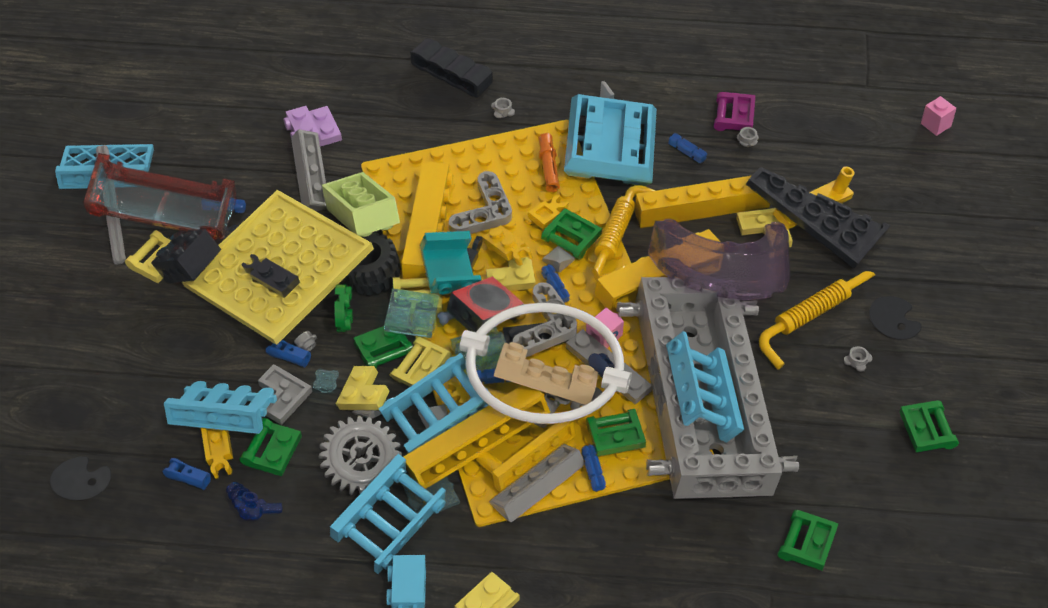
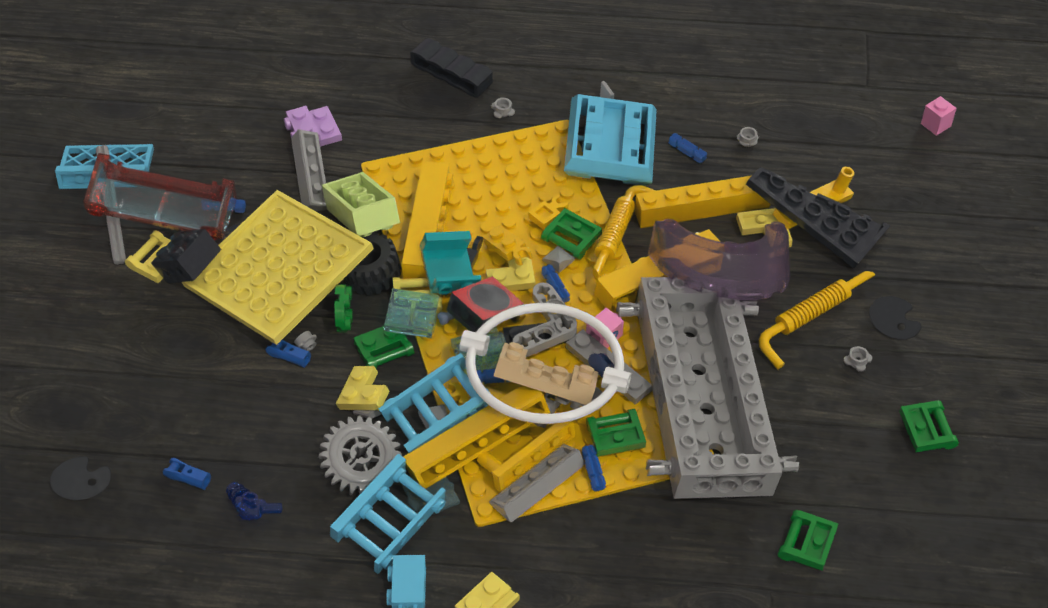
(217, 415): medium azure fence -> none
(217, 450): yellow plate -> none
(271, 276): black plate -> none
(278, 451): green plate -> none
(289, 393): light grey plate -> none
(325, 385): clear light blue plate -> none
(430, 359): light yellow plate -> none
(490, 211): light grey beam -> none
(547, 155): orange pin -> none
(719, 384): medium azure fence -> none
(741, 113): magenta plate -> none

